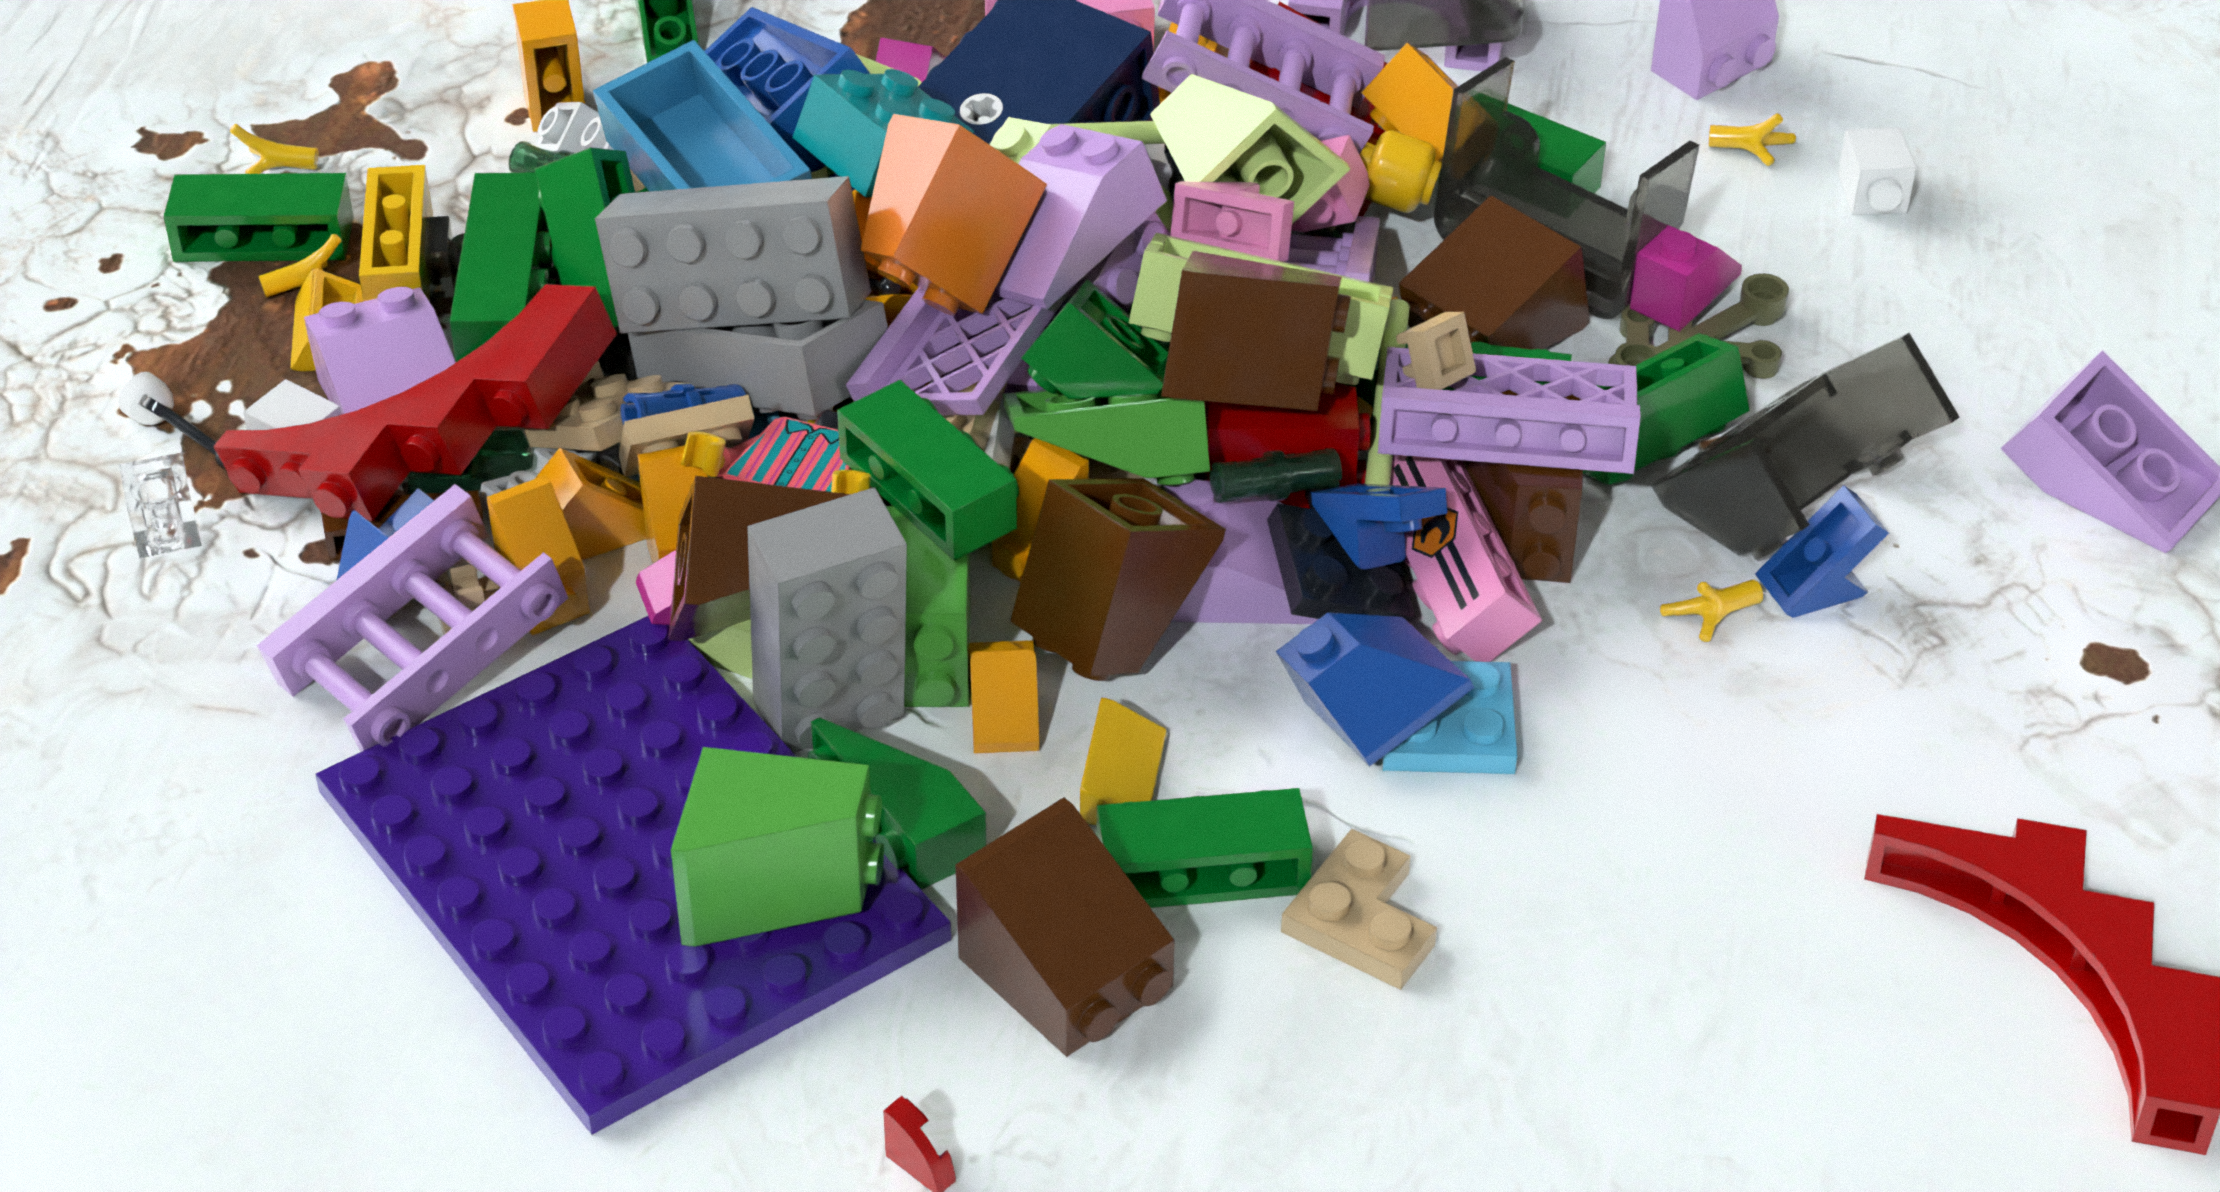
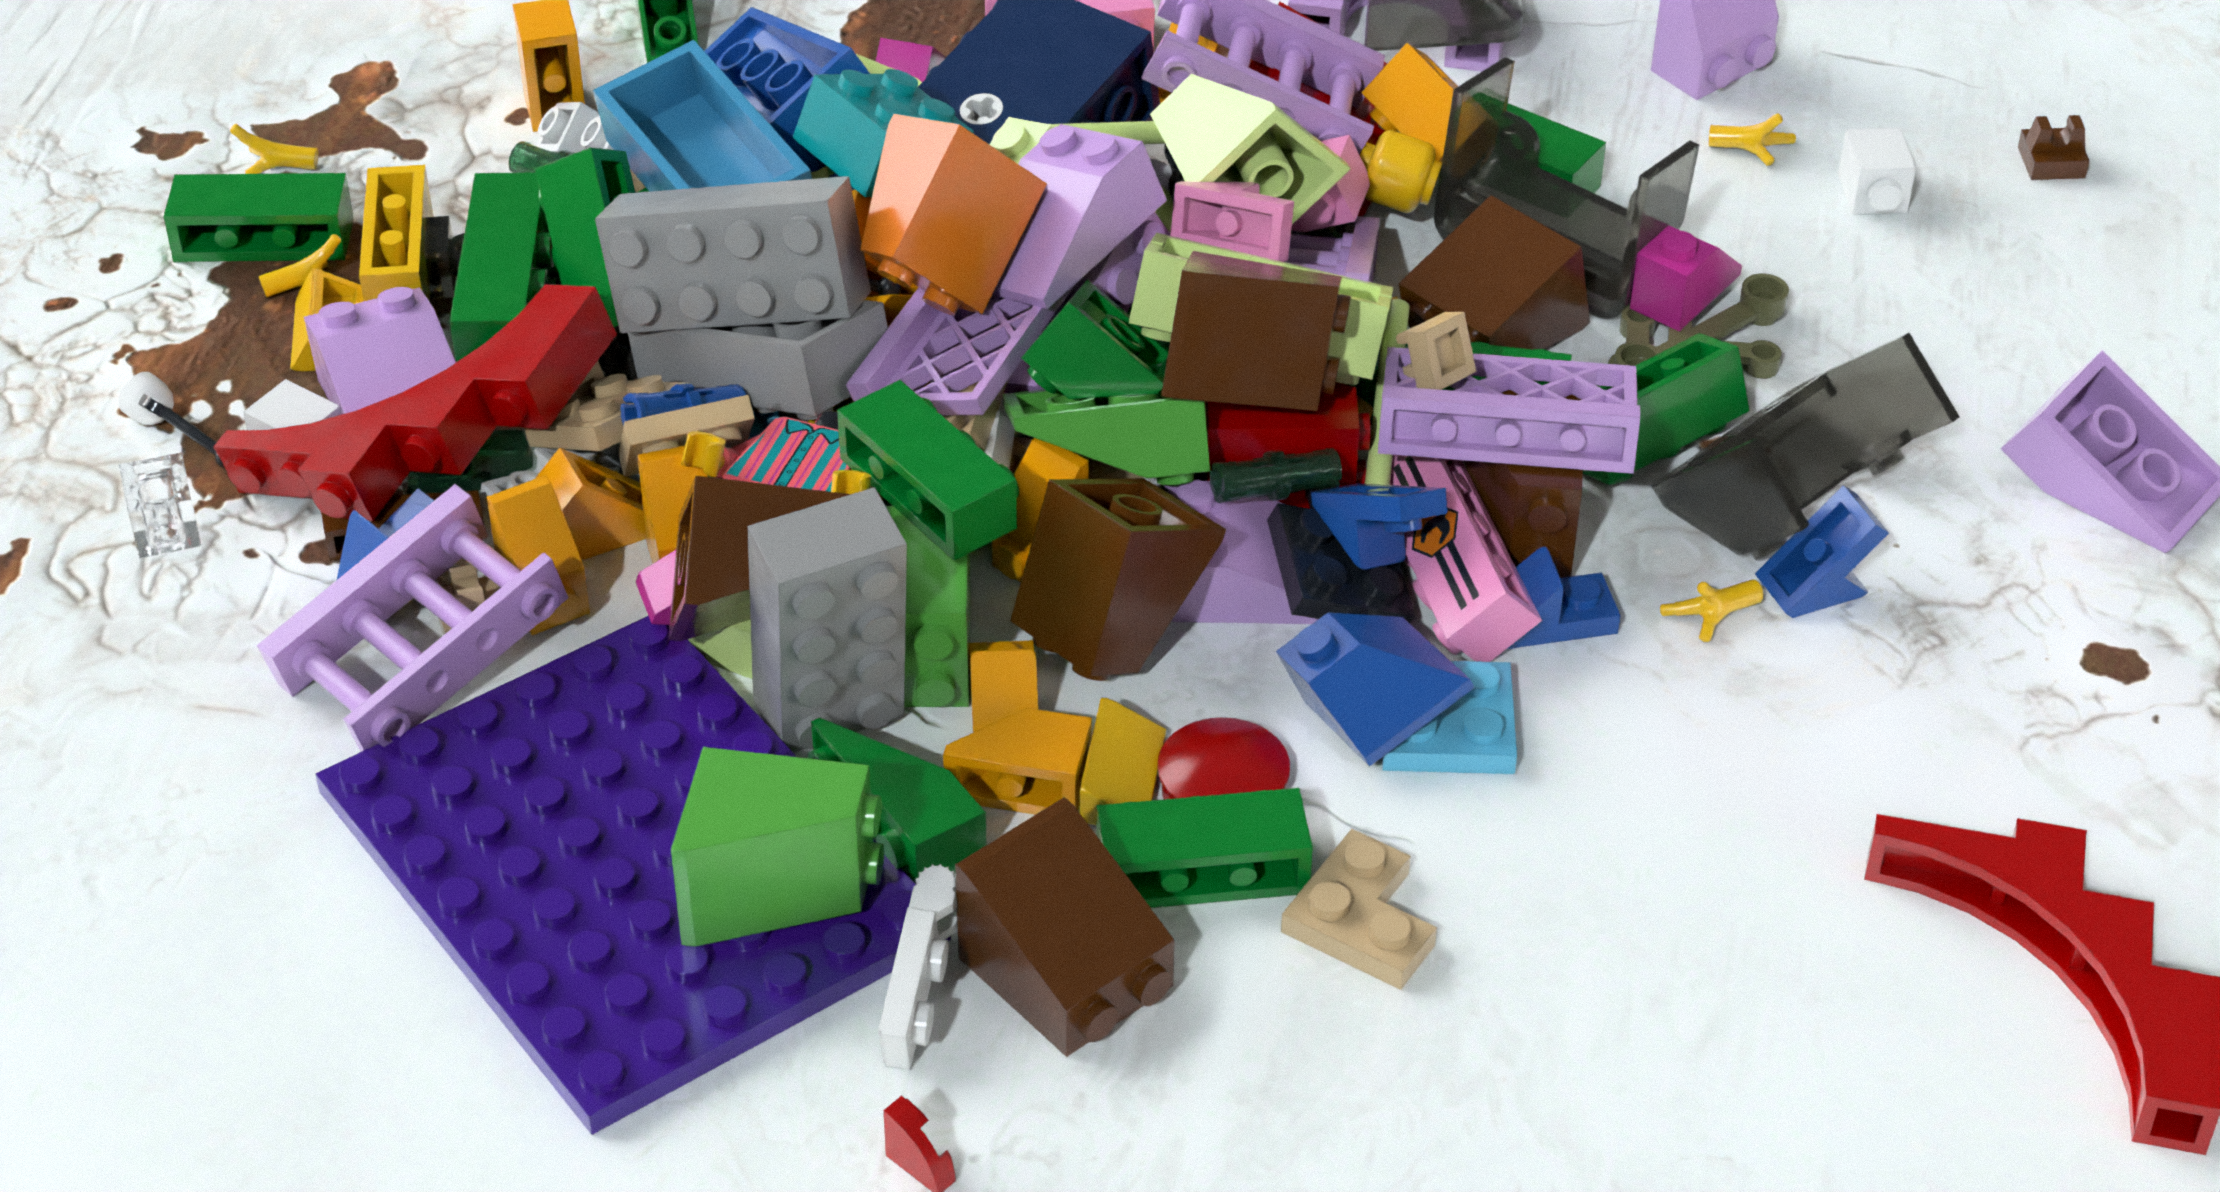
(918, 961): none -> white hinge
(1023, 760): none -> light orange slope
(1221, 758): none -> red dish
(1568, 606): none -> blue slope
(2054, 151): none -> reddish brown tile

